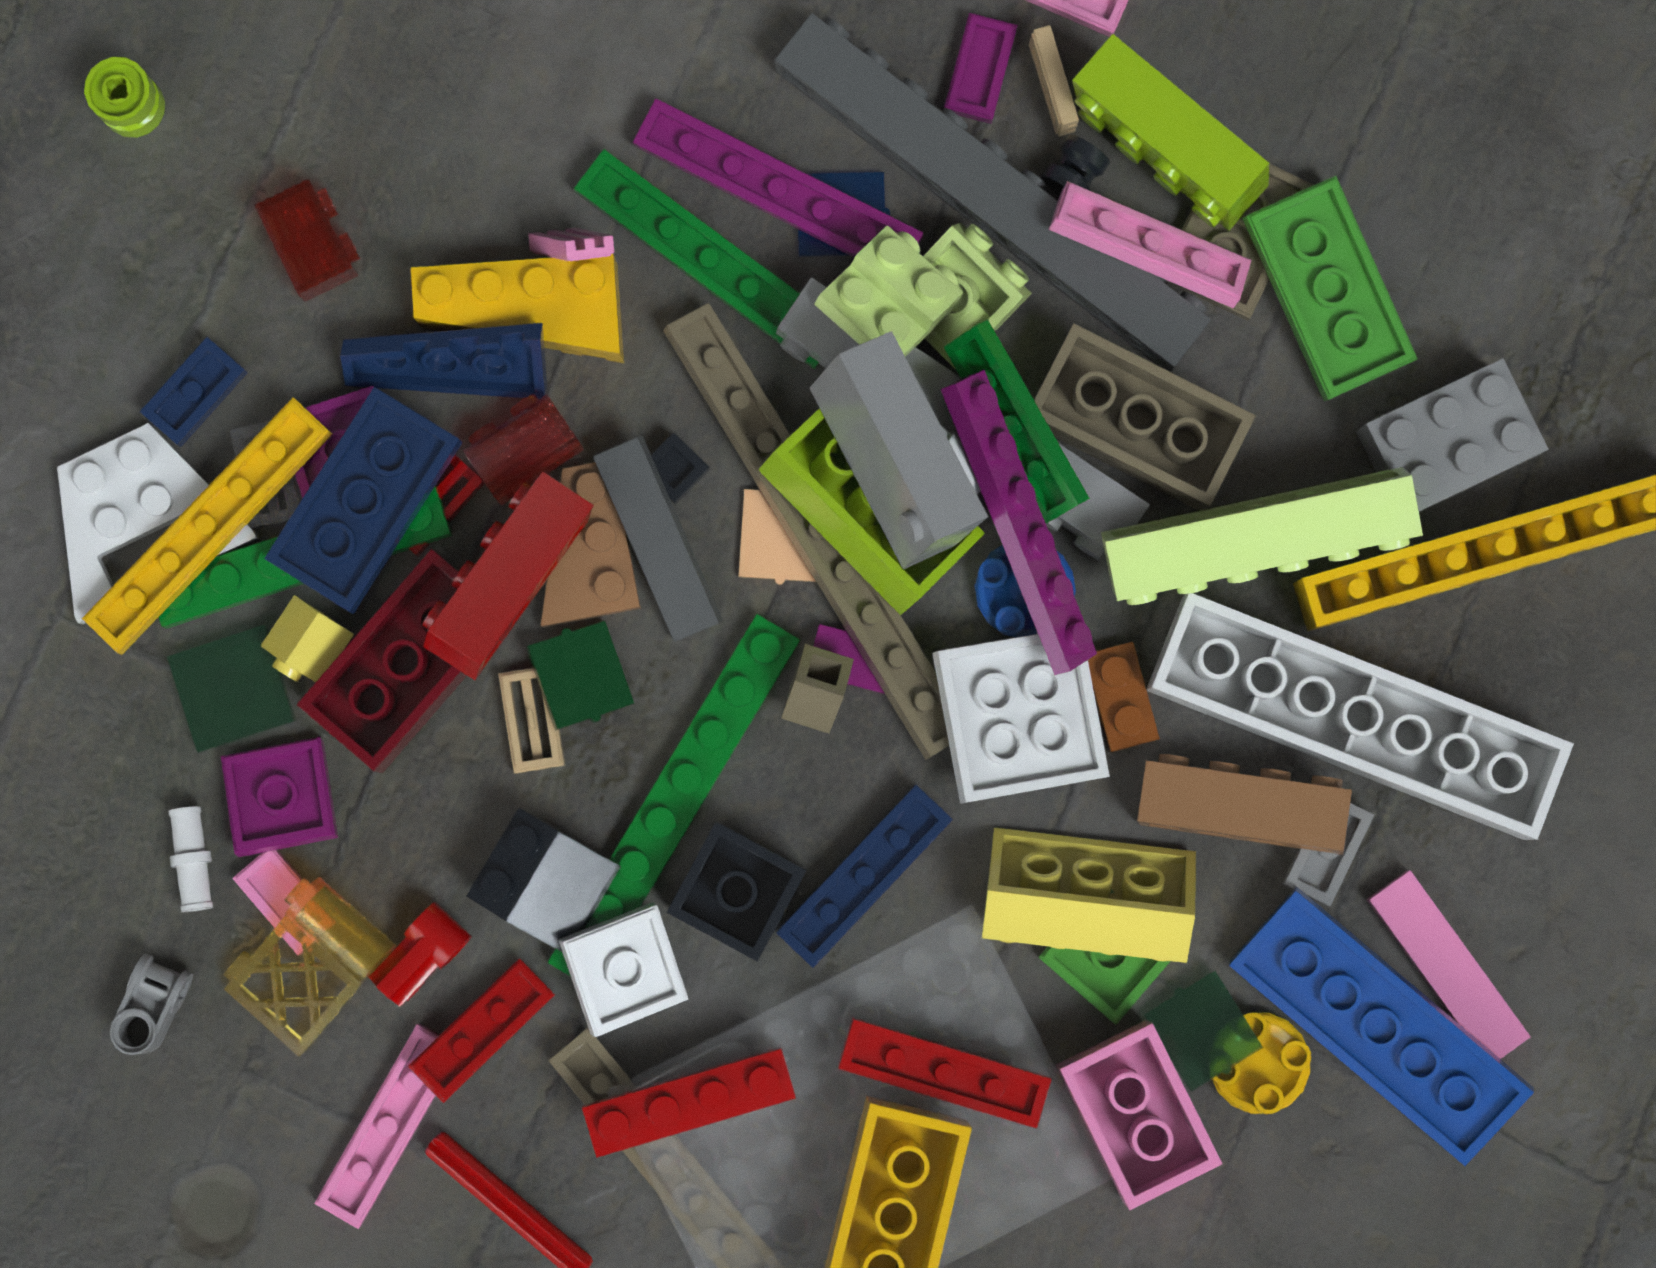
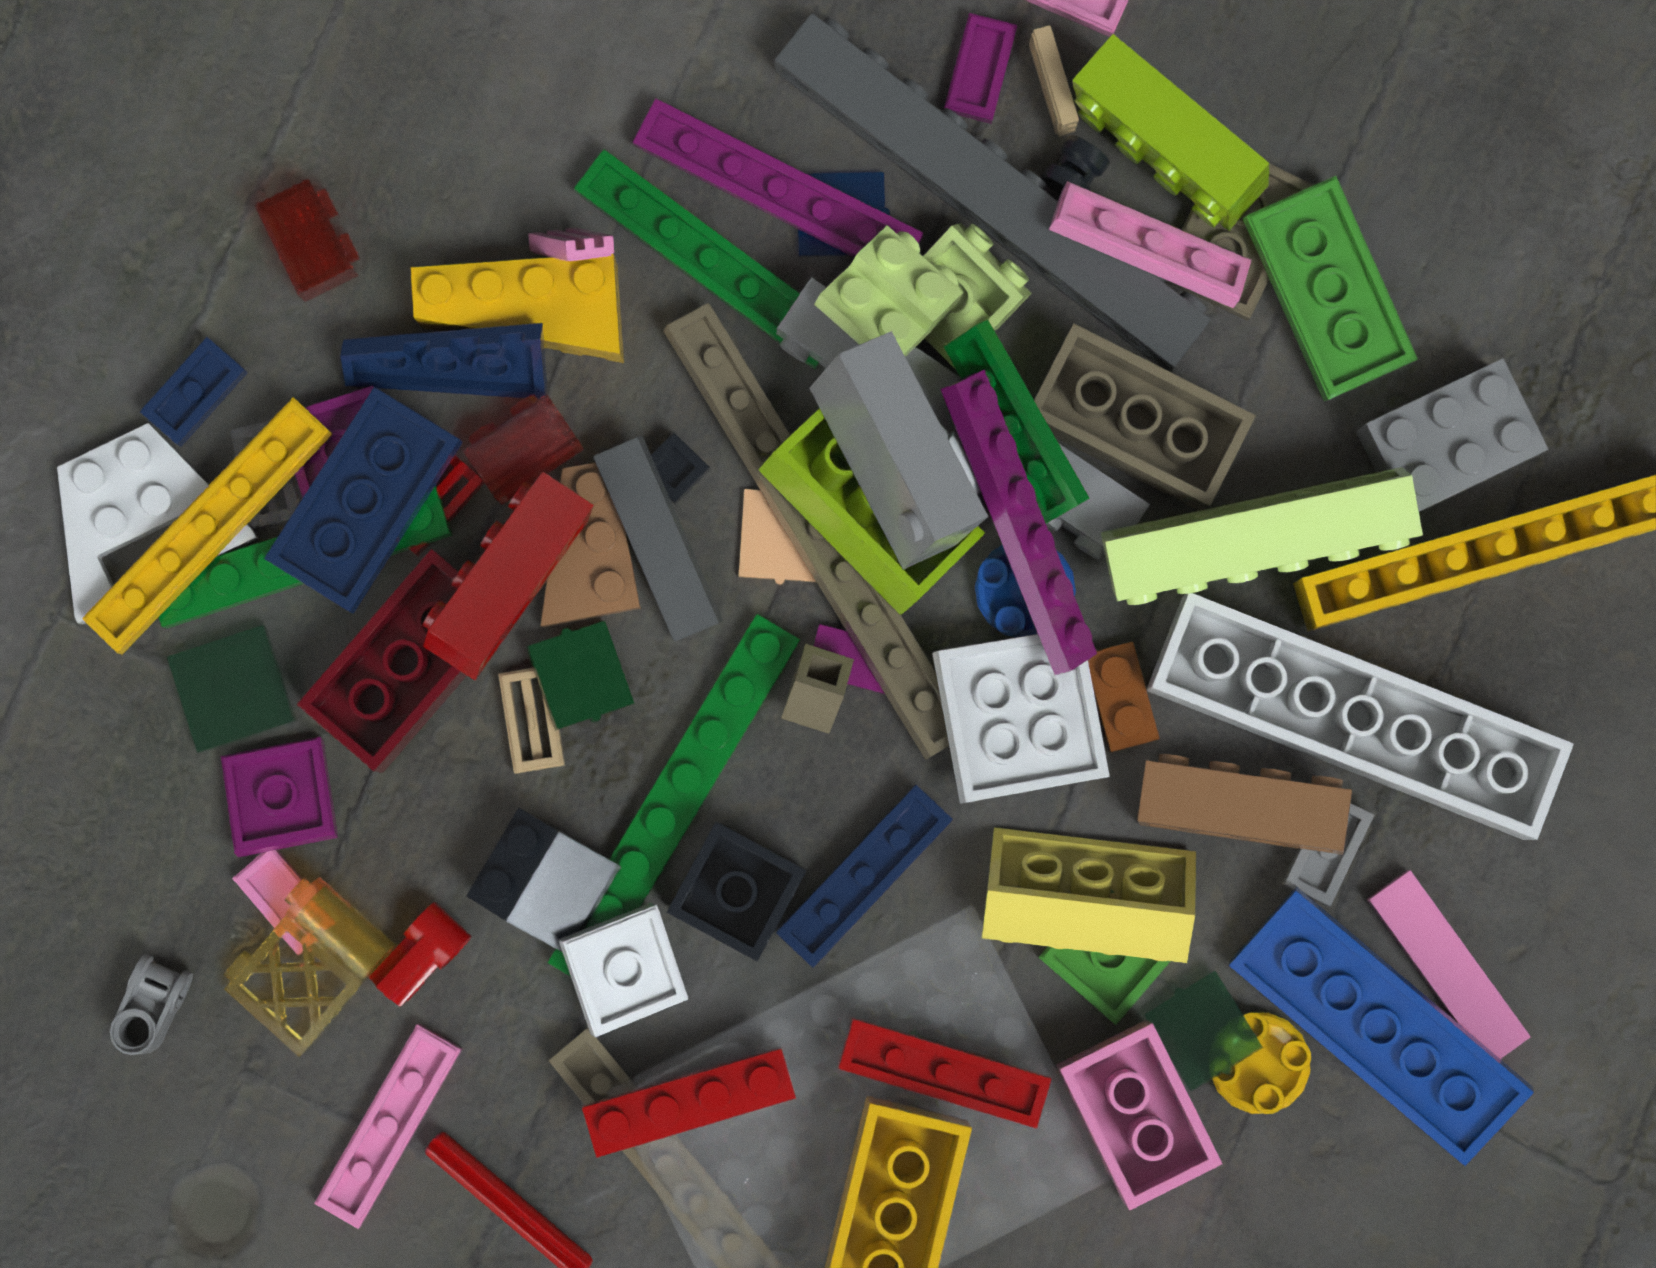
(124, 97): lime wheel -> none
(190, 859): white pin -> none
(305, 641): light yellow brick -> none
(481, 1031): red tile -> none

